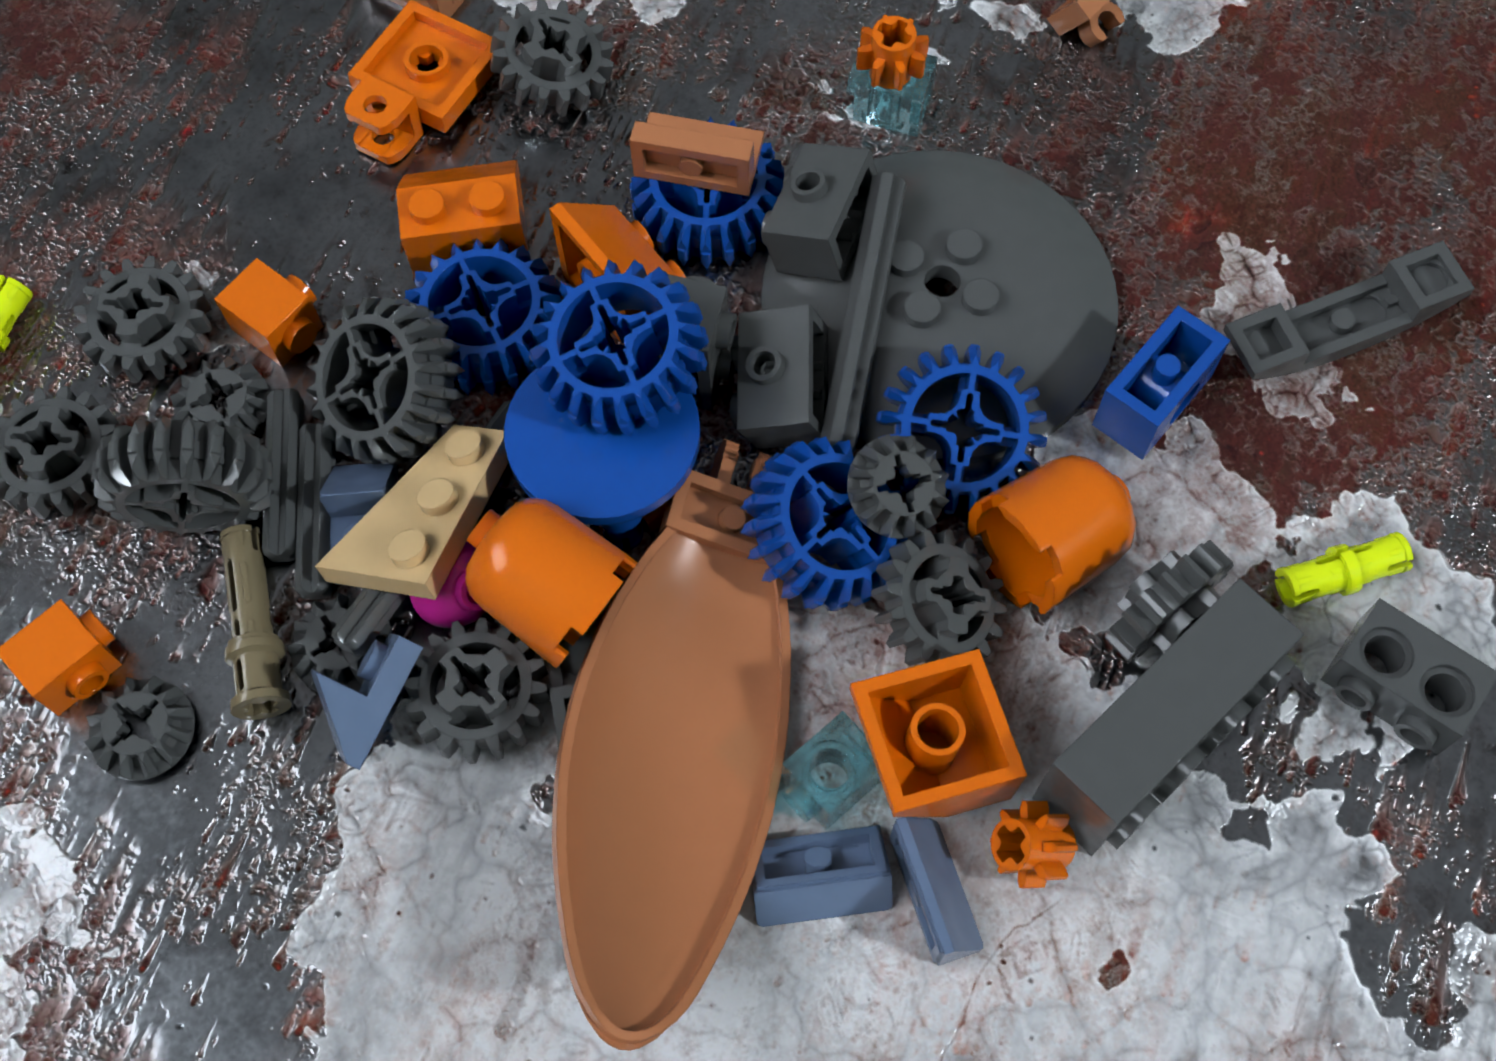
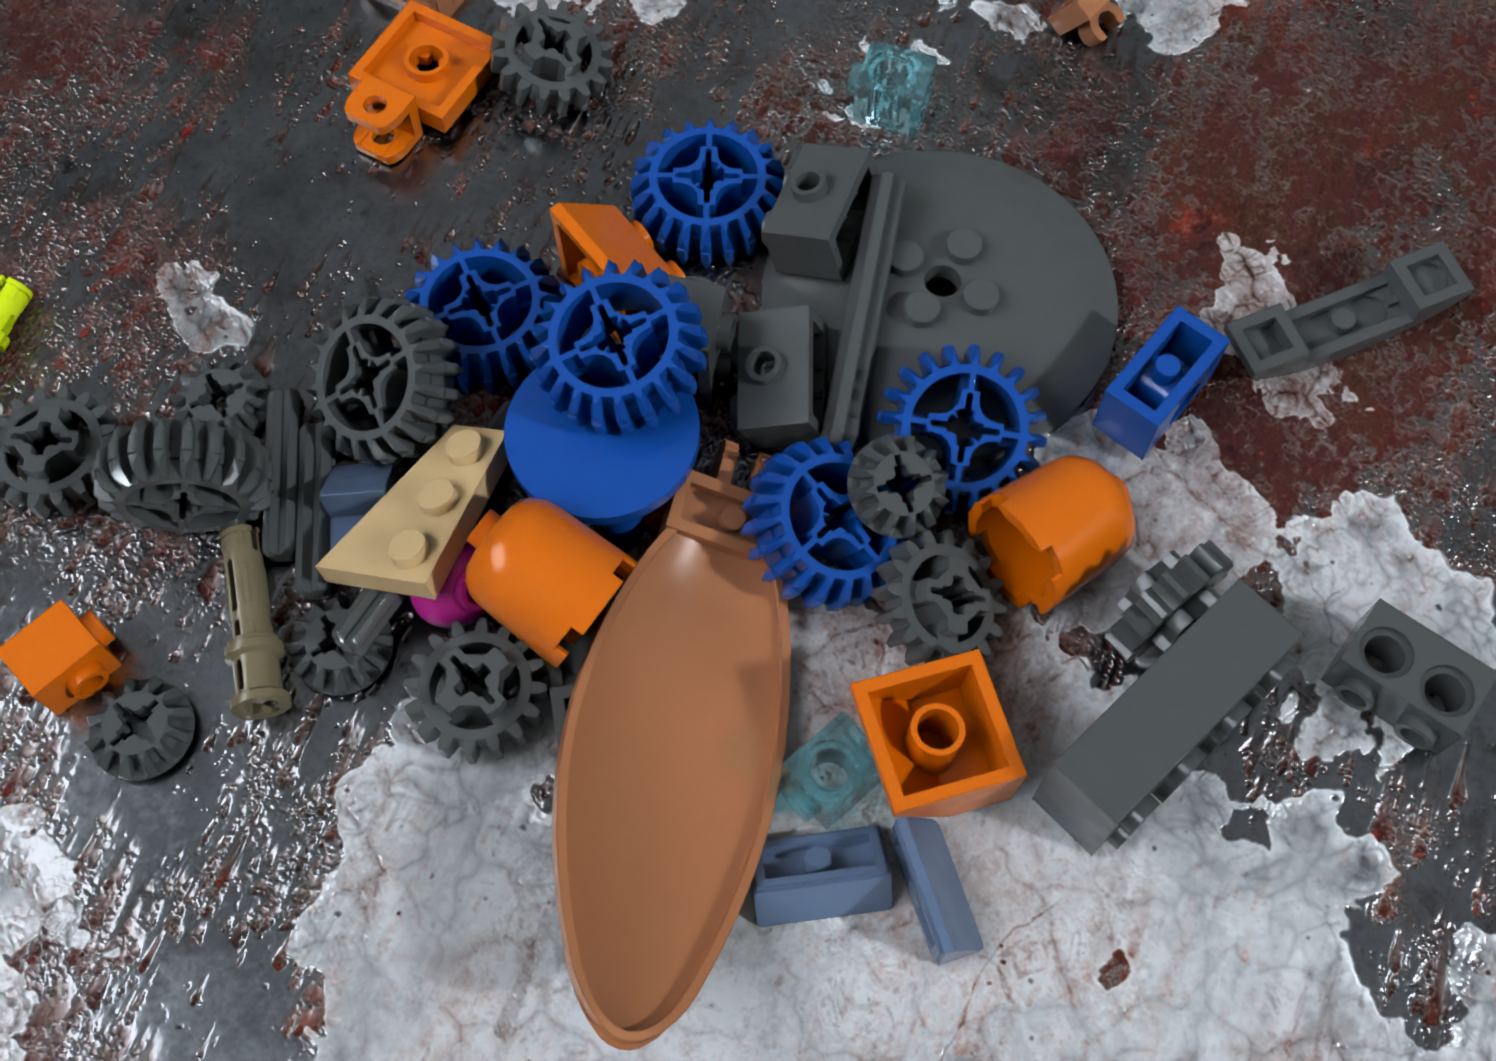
(142, 319): dark grey gear -> none
(271, 311): orange brick -> none
(359, 715): sand blue slope -> none
(458, 208): orange slope -> none
(696, 153): nougat panel -> none
(892, 52): orange gear -> none
(1033, 844): orange gear -> none
(1343, 569): neon yellow pin -> none

